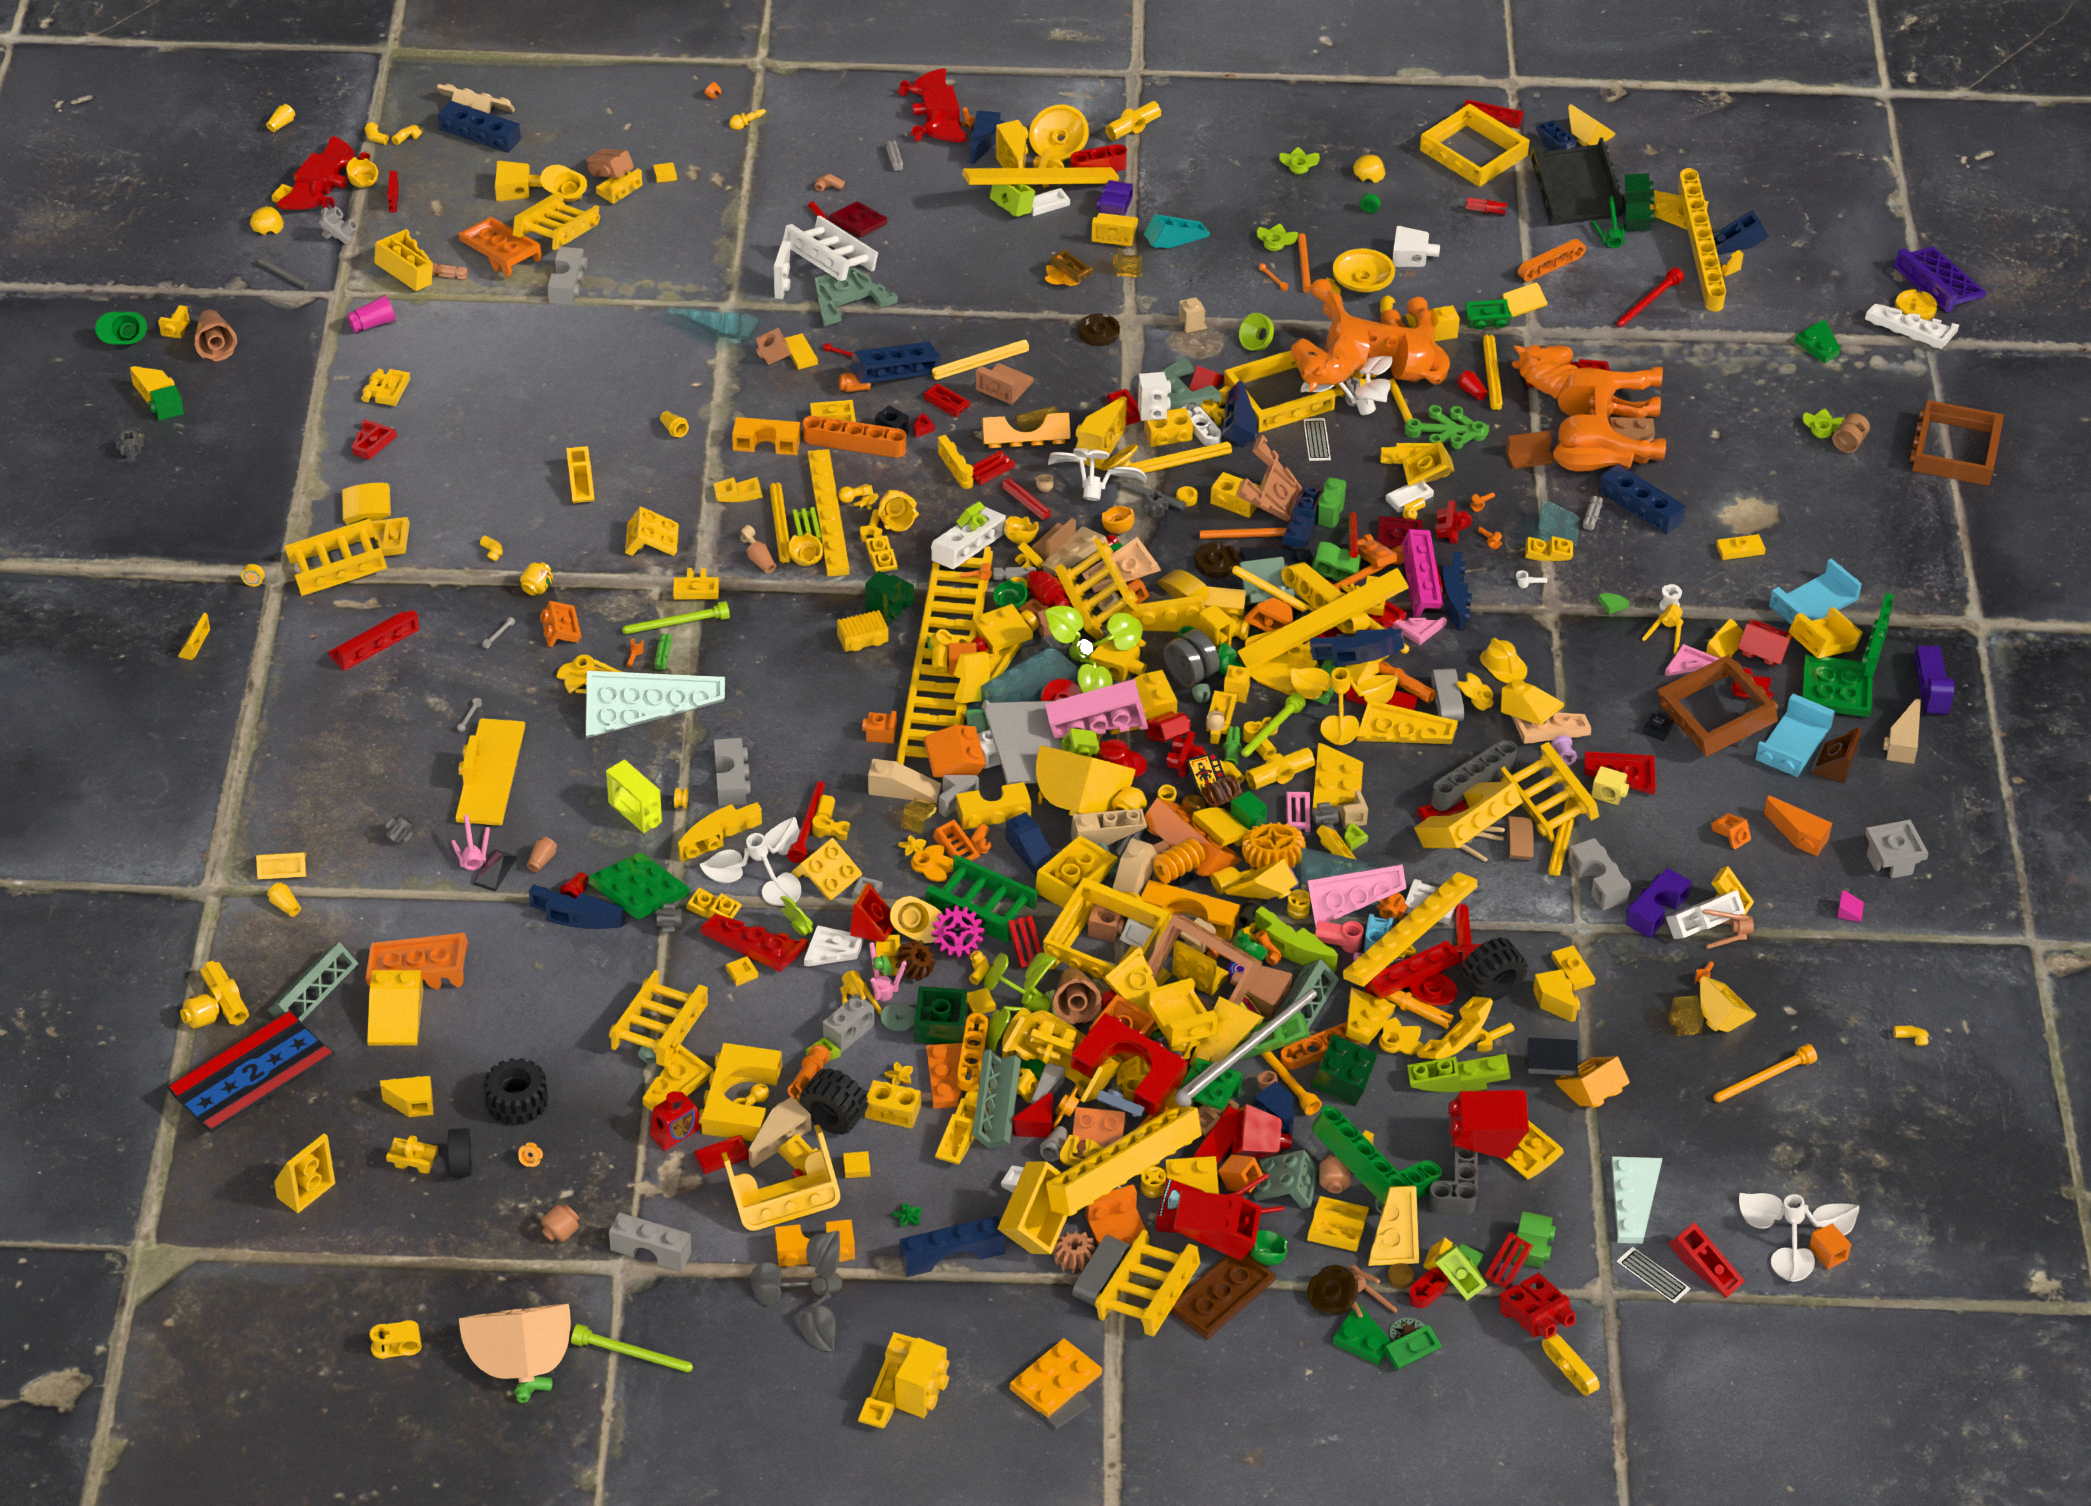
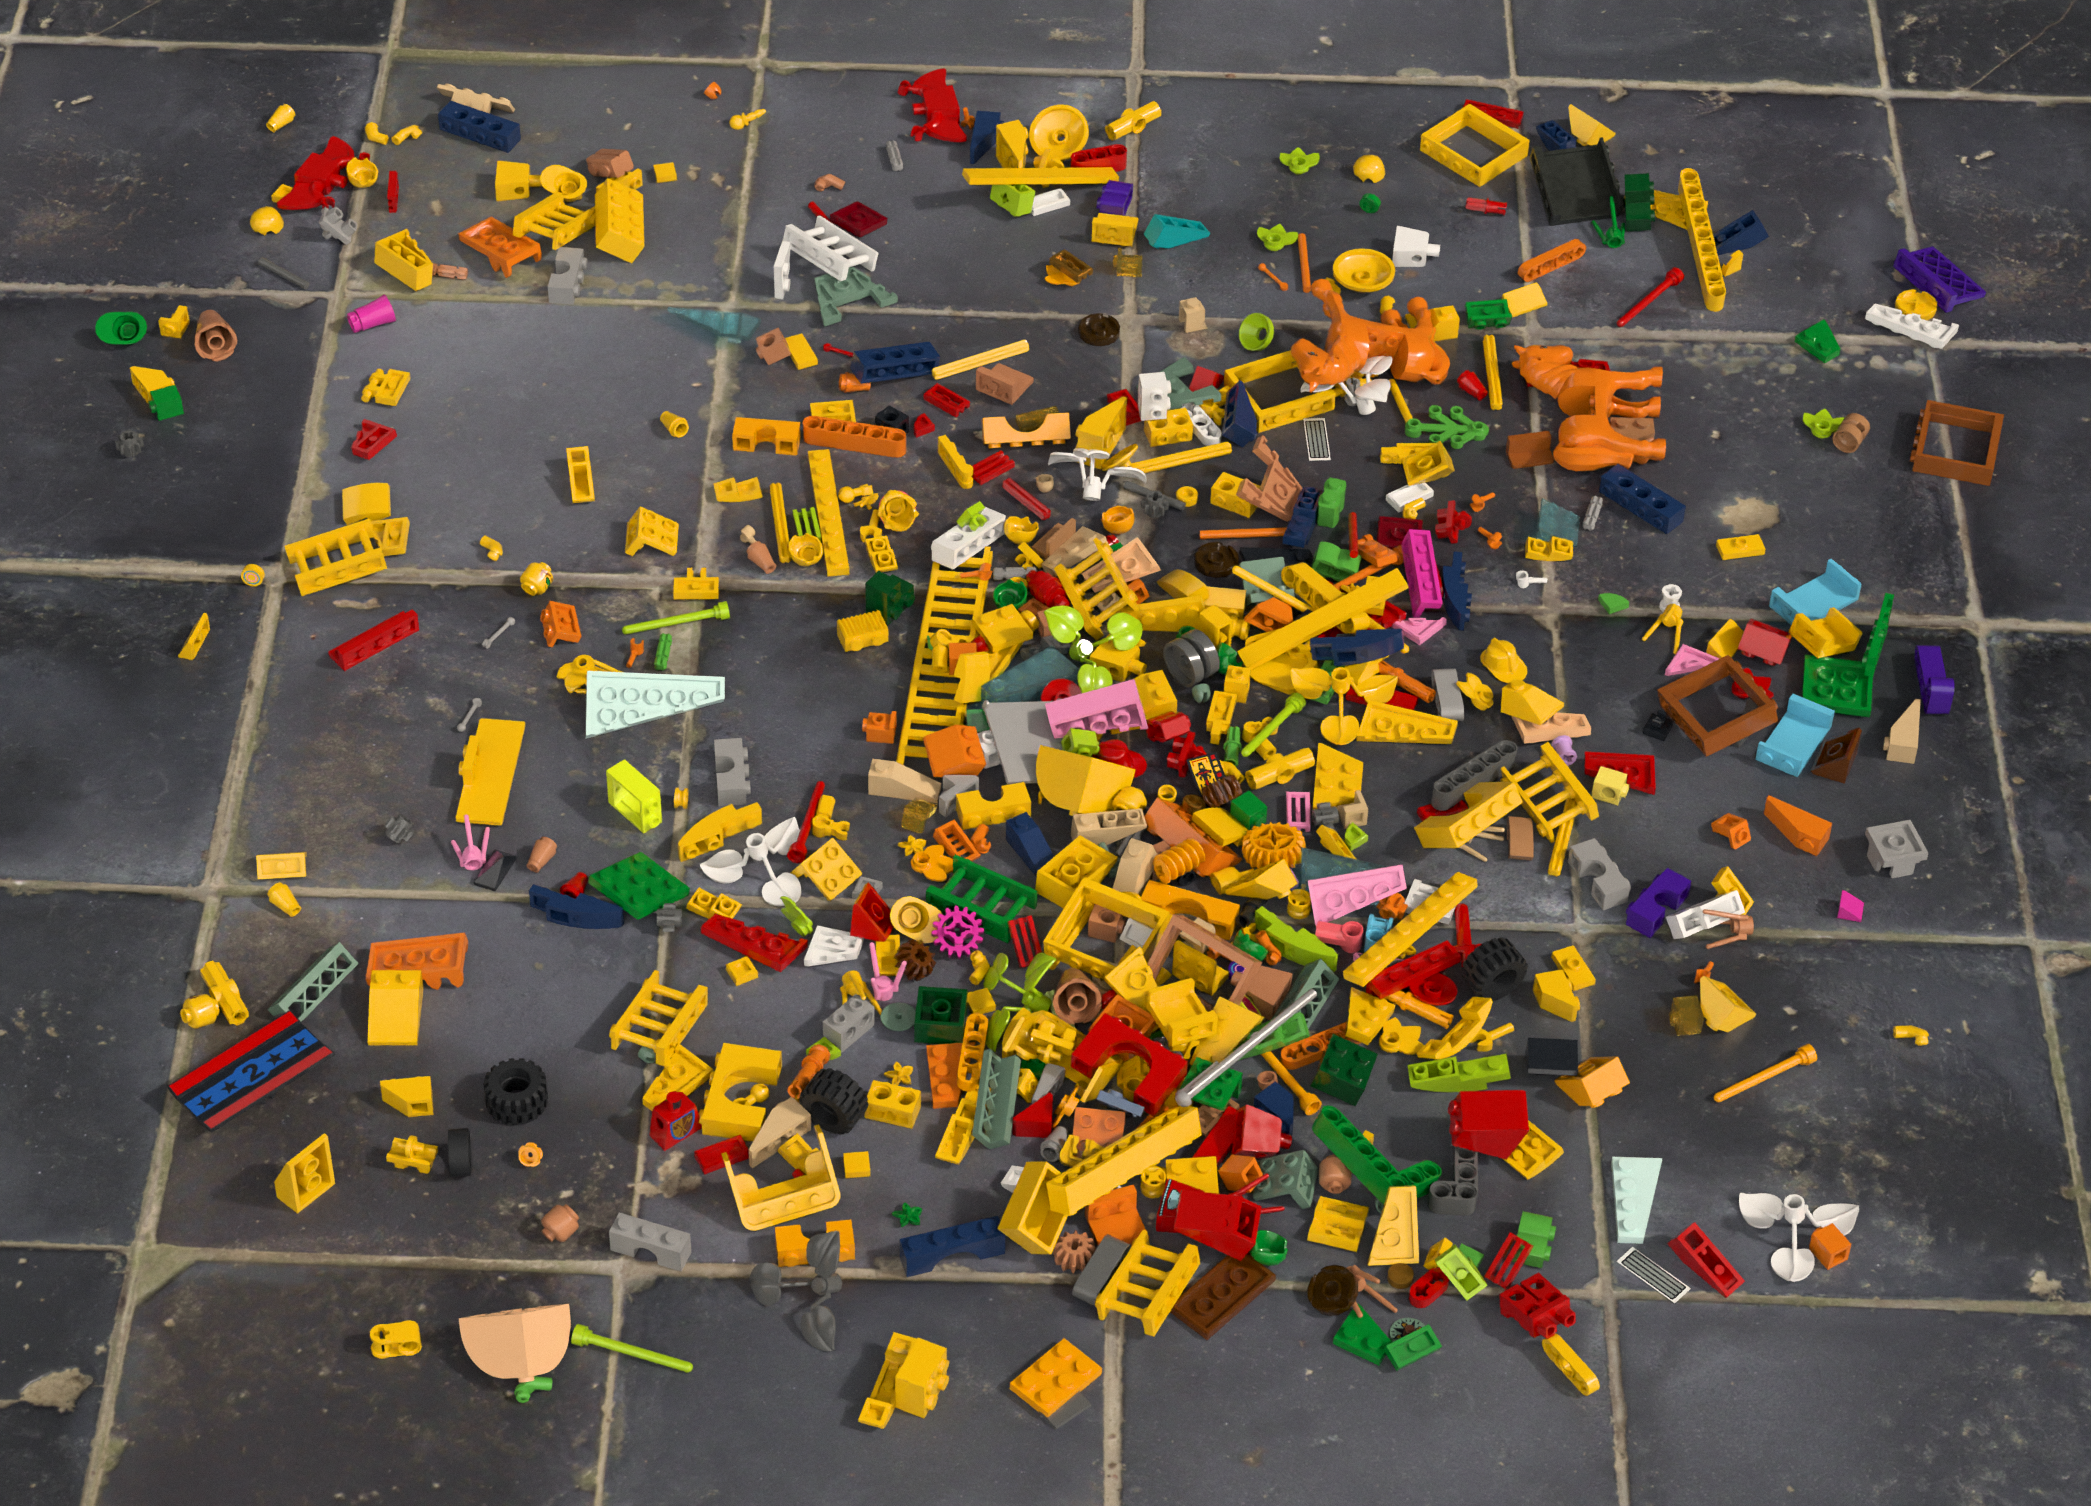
(619, 220): none -> yellow brick
(883, 965): bright green arm -> none
(1215, 720): tan hinge -> none

